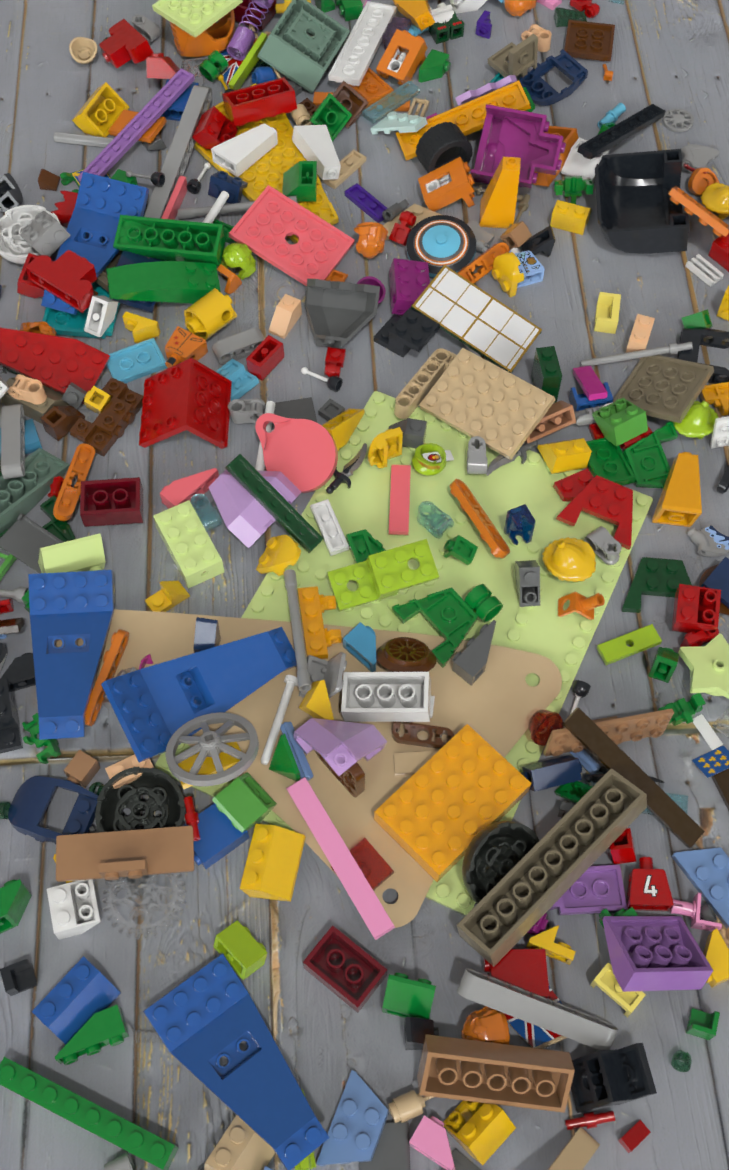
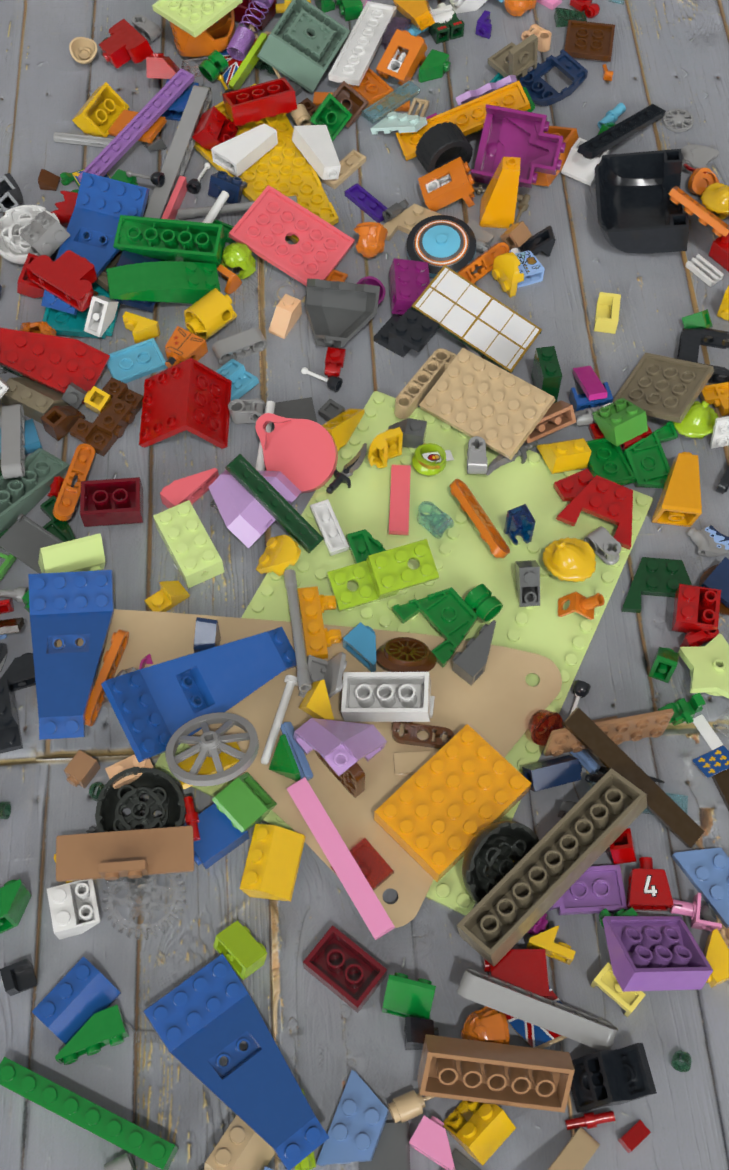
(27, 390): light nougat piece -> none
(33, 799): dark blue slope -> none
(52, 744): green piece -> none
(205, 512): clear light blue piece -> none
(262, 75): blue head -> none
(265, 357): red brick -> none
(301, 181): green slope -> none
(401, 231): red plate -> none
(460, 549): green bracket -> none
(570, 217): yellow slope -> none
(572, 187): green piece -> none
(572, 791): green slope -> none
(638, 640): lime tile -> none
(640, 333): light nougat brick -> none
(672, 348): light grey bar -> none
(702, 1024): green panel -> none

